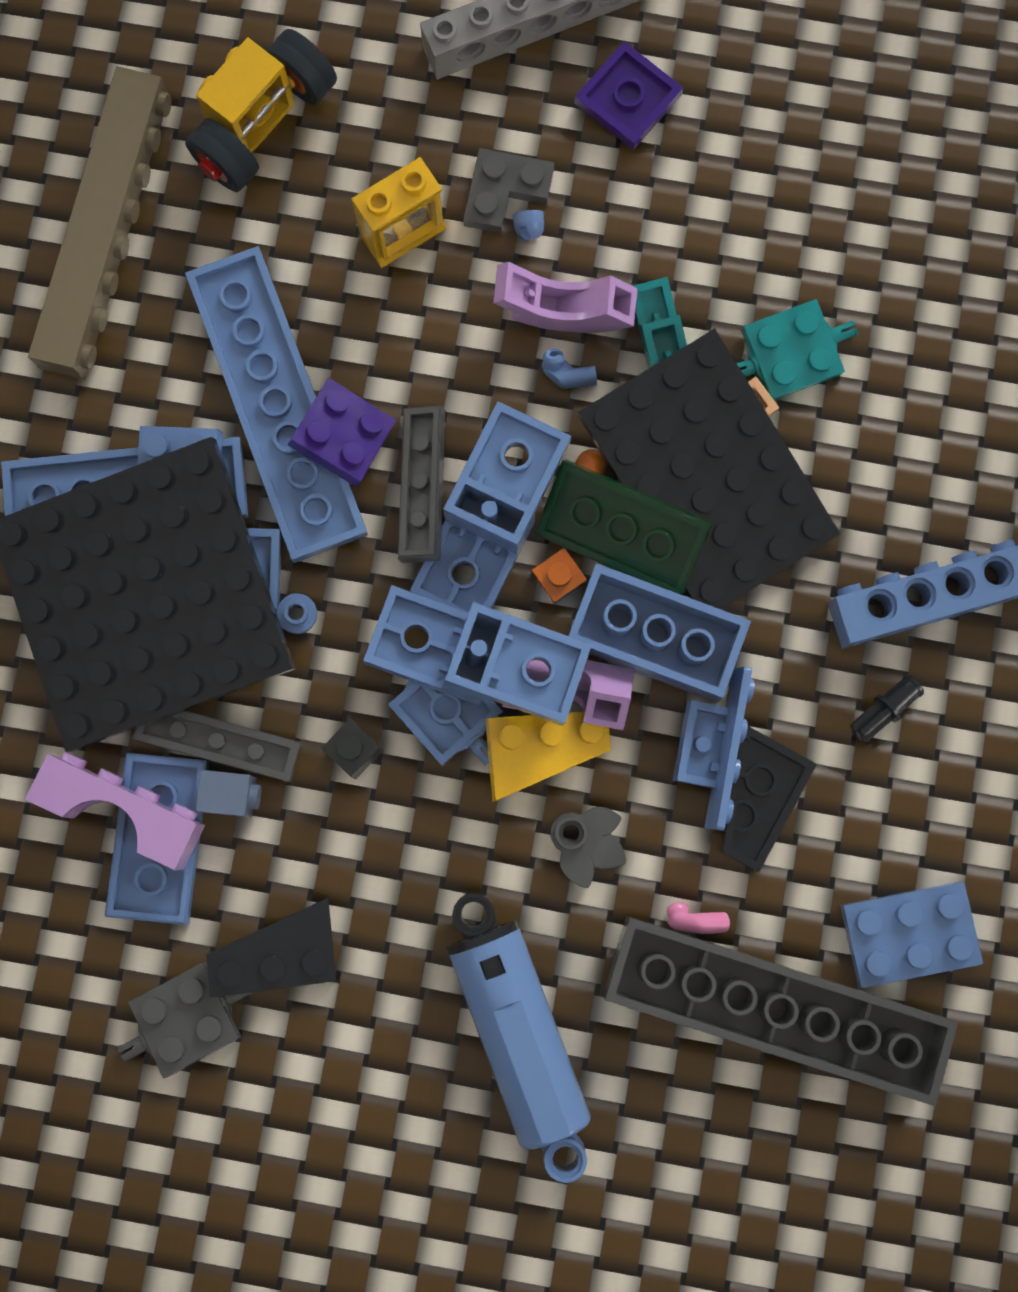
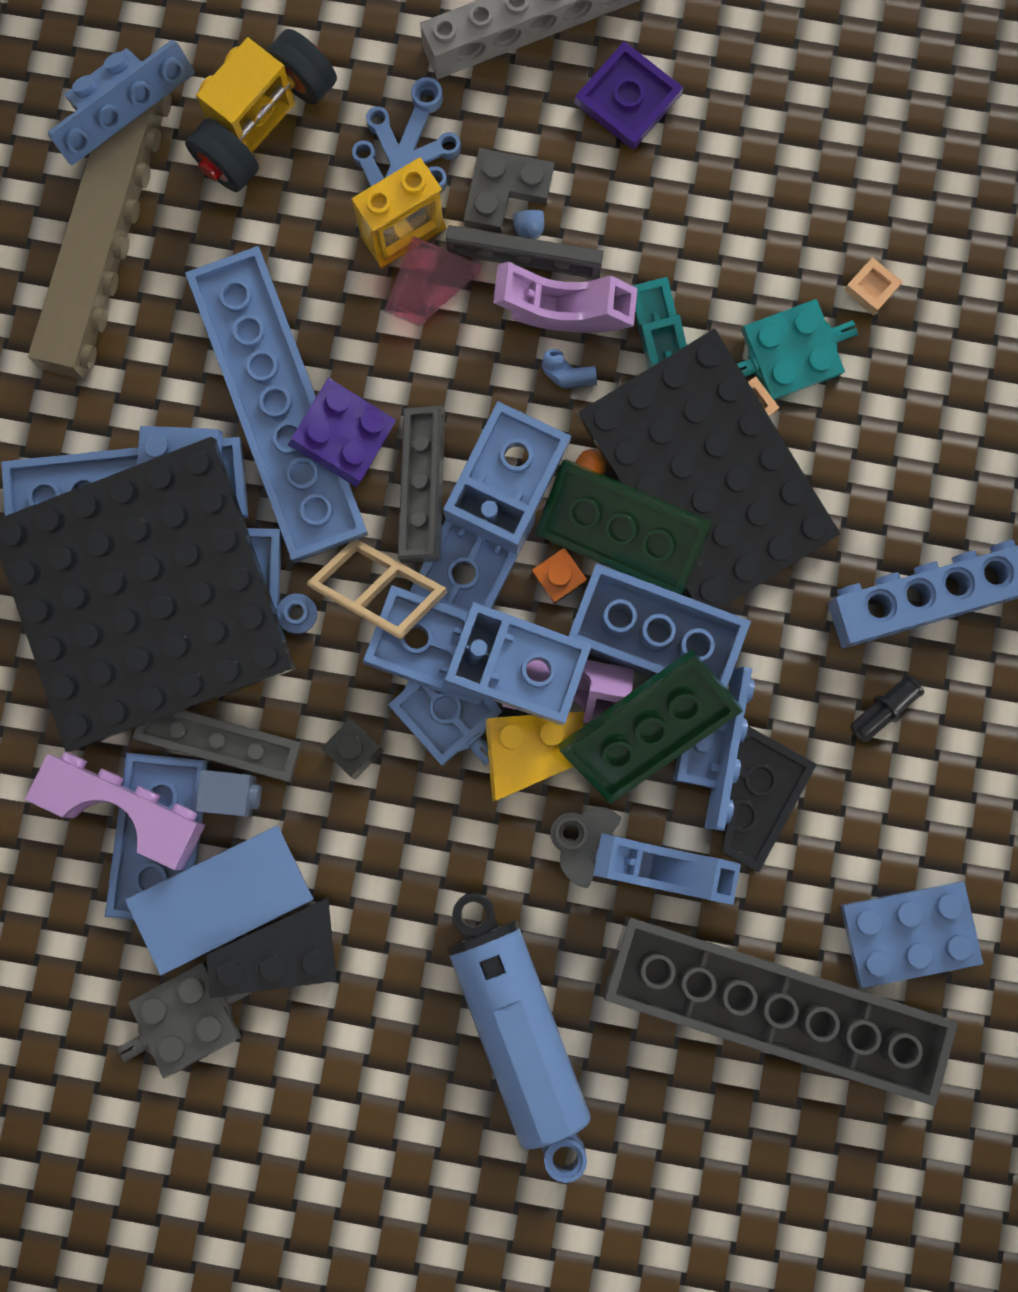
(117, 96): none -> medium blue bracket
(218, 900): none -> medium blue tile
(394, 568): none -> tan window
(405, 152): none -> medium blue plant
(427, 281): none -> clear pink wing
(524, 252): none -> dark grey tile
(650, 727): none -> dark green tile
(666, 869): none -> medium blue arch
(698, 923): bright pink arm -> none
(873, 286): none -> light nougat plate

